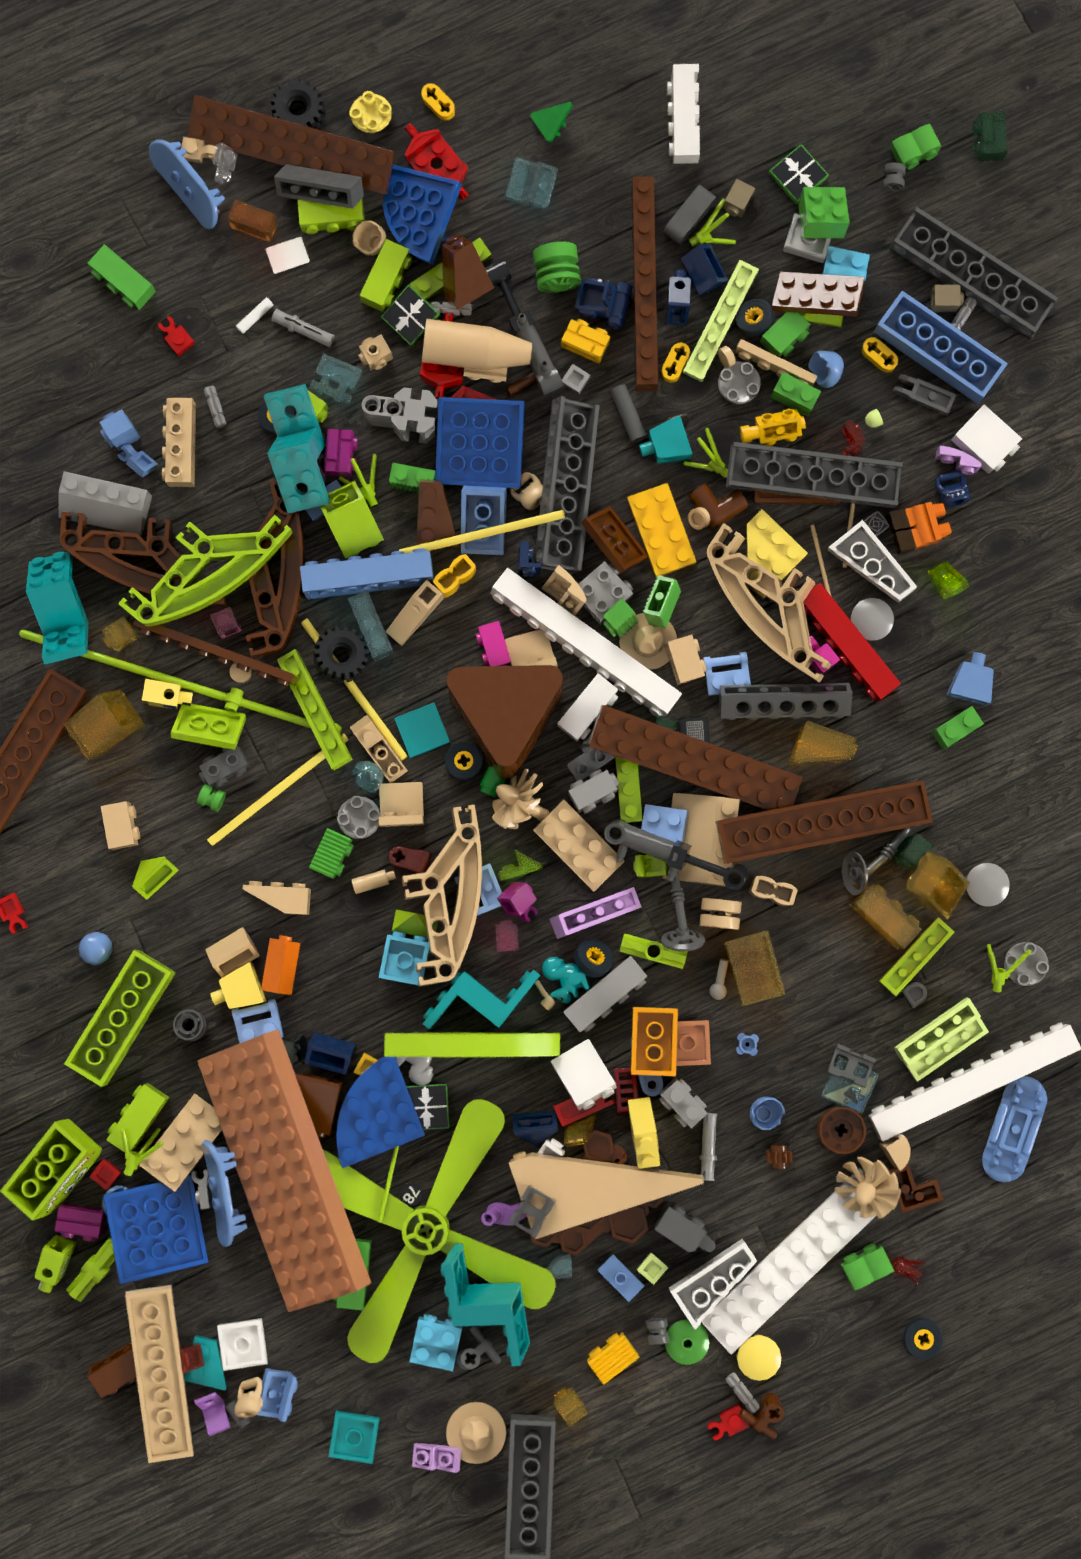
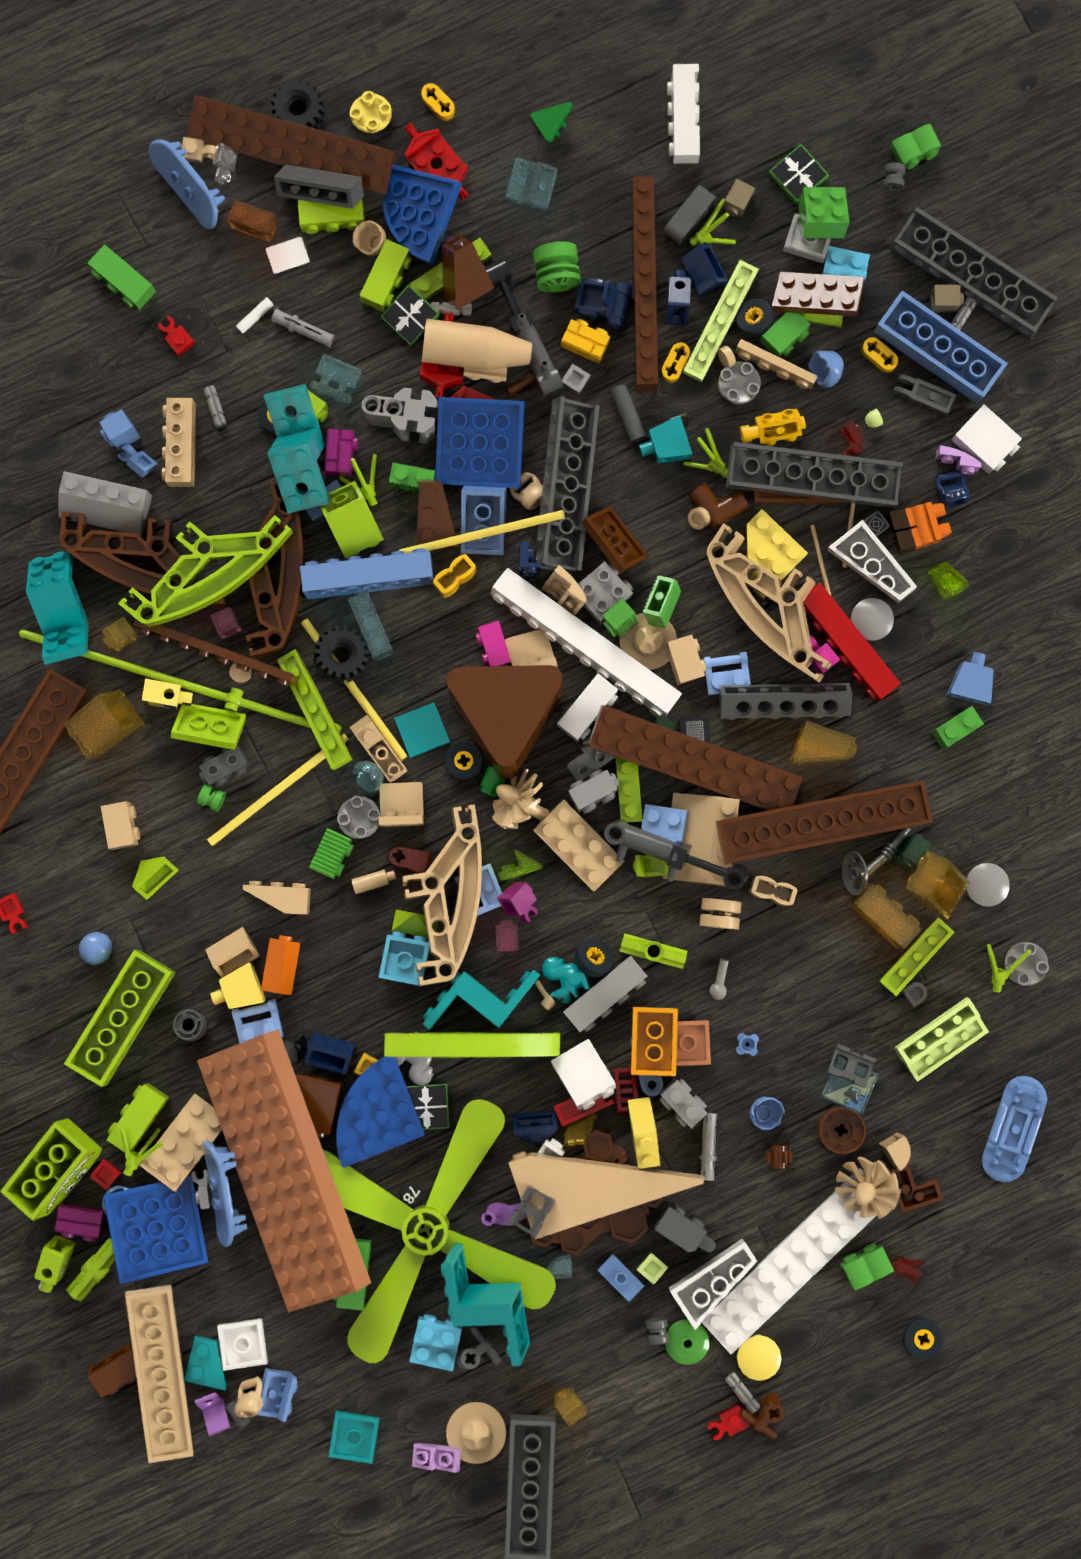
(191, 1357): clear red tile -> none
(375, 352): tan brick -> none
(388, 1183): lime piece -> none
(415, 612): tan slope -> none
(595, 912): lavender slope -> none
(612, 1357): yellow brick -> none
(661, 530): yellow plate -> none
(682, 933): dark grey dish -> none
(754, 968): clear yellow brick -> none
(795, 394): bright green brick -> none
(974, 1082): white brick -> none
(991, 136): clear green brick -> none

